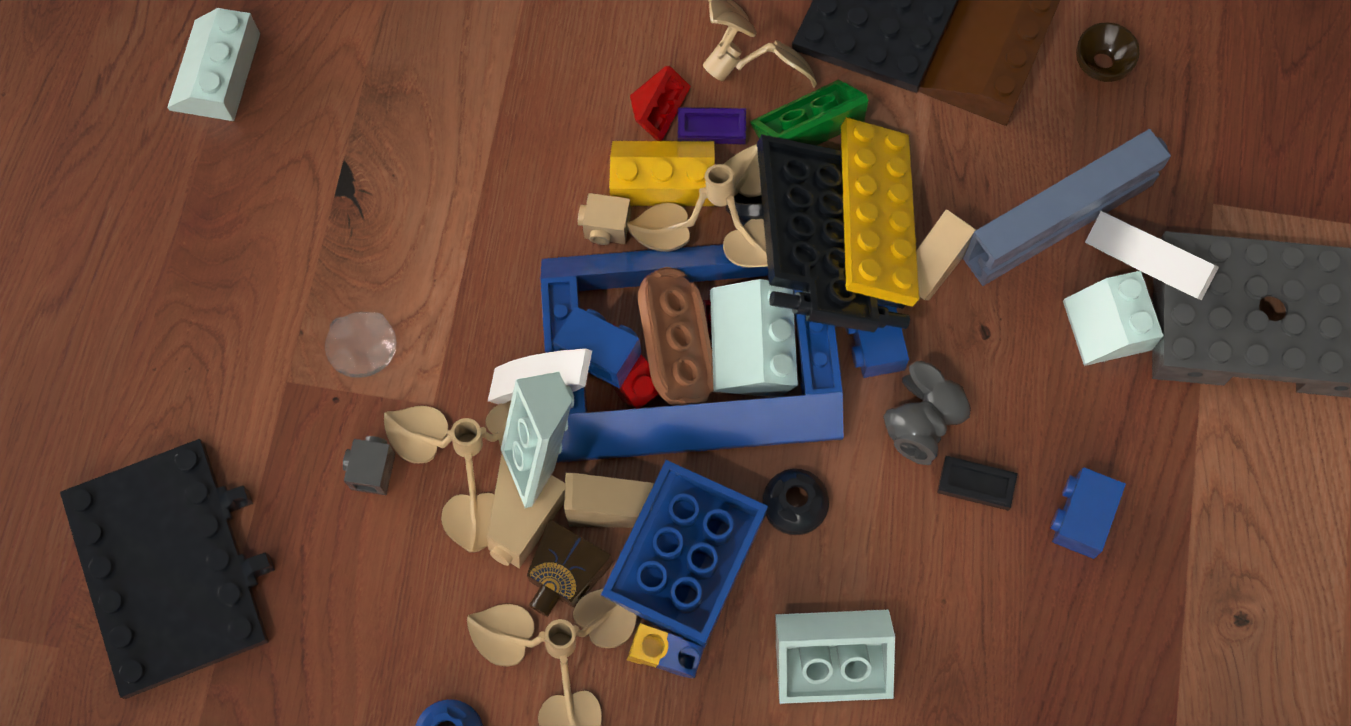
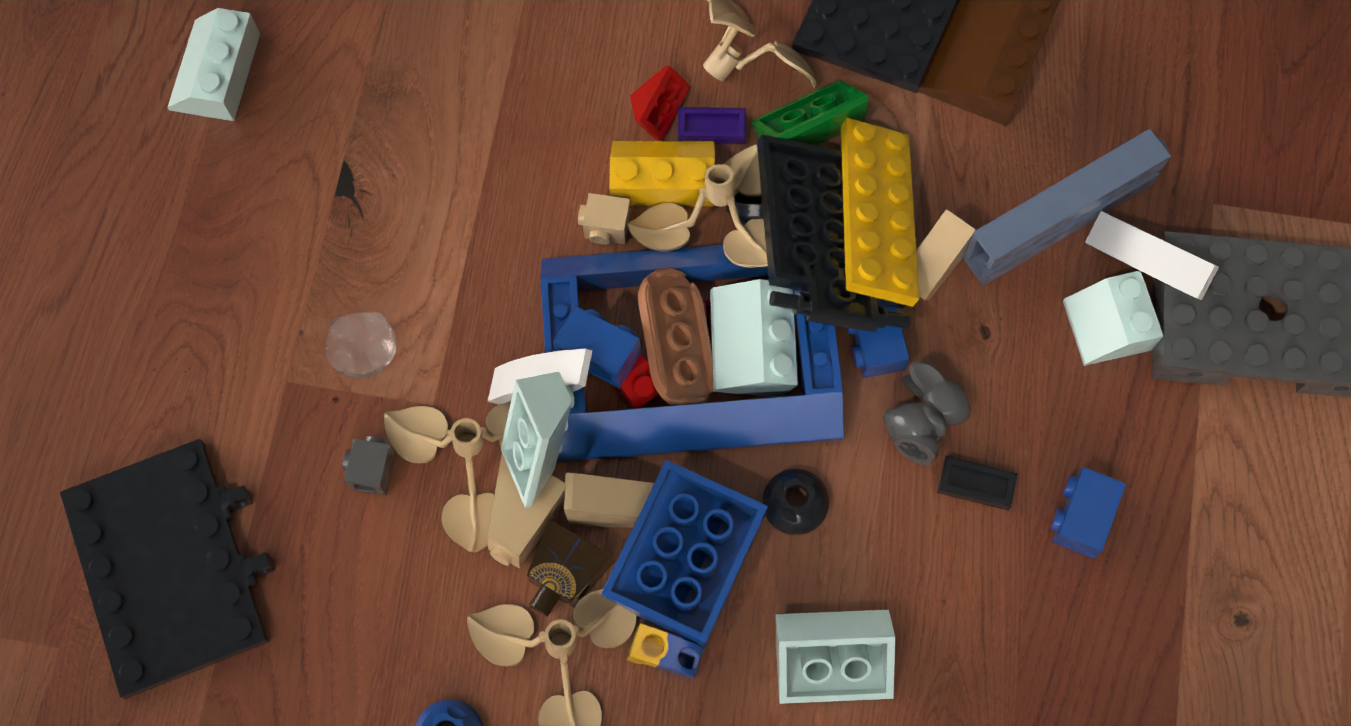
(1112, 41): dark brown piece -> none

